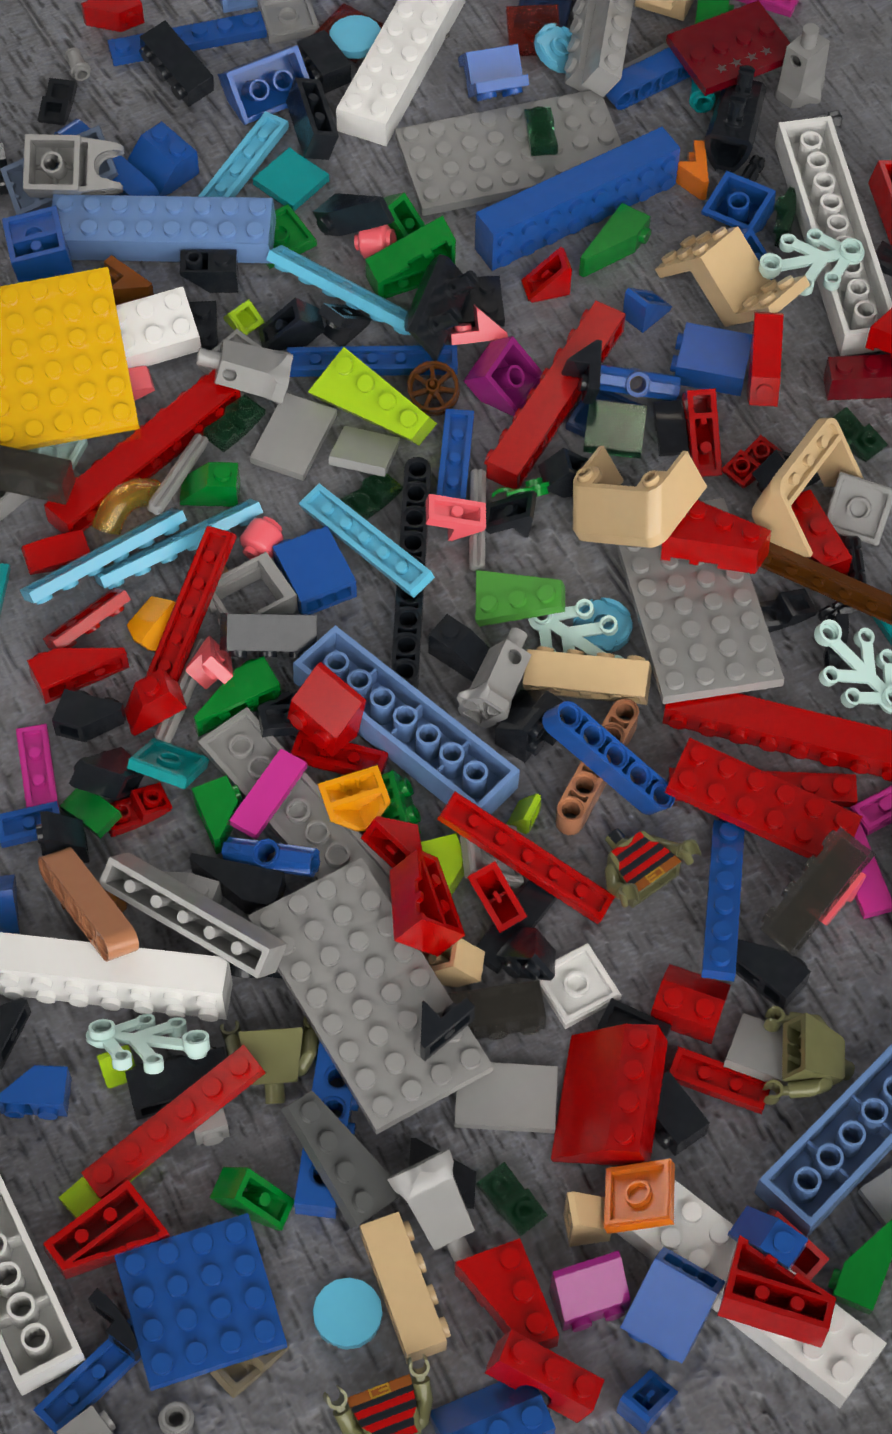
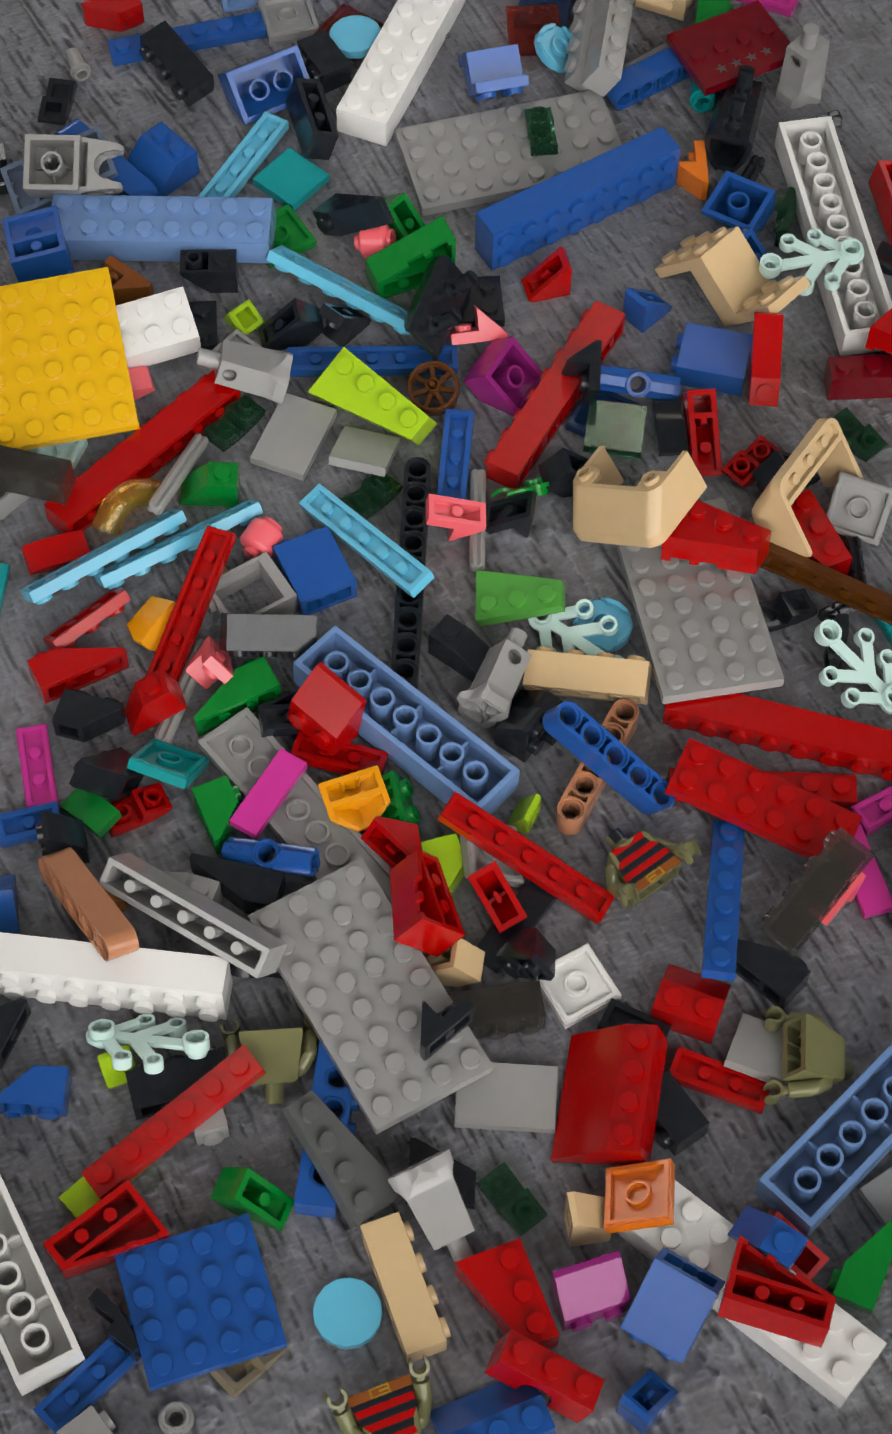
(616, 240): green slope -> none

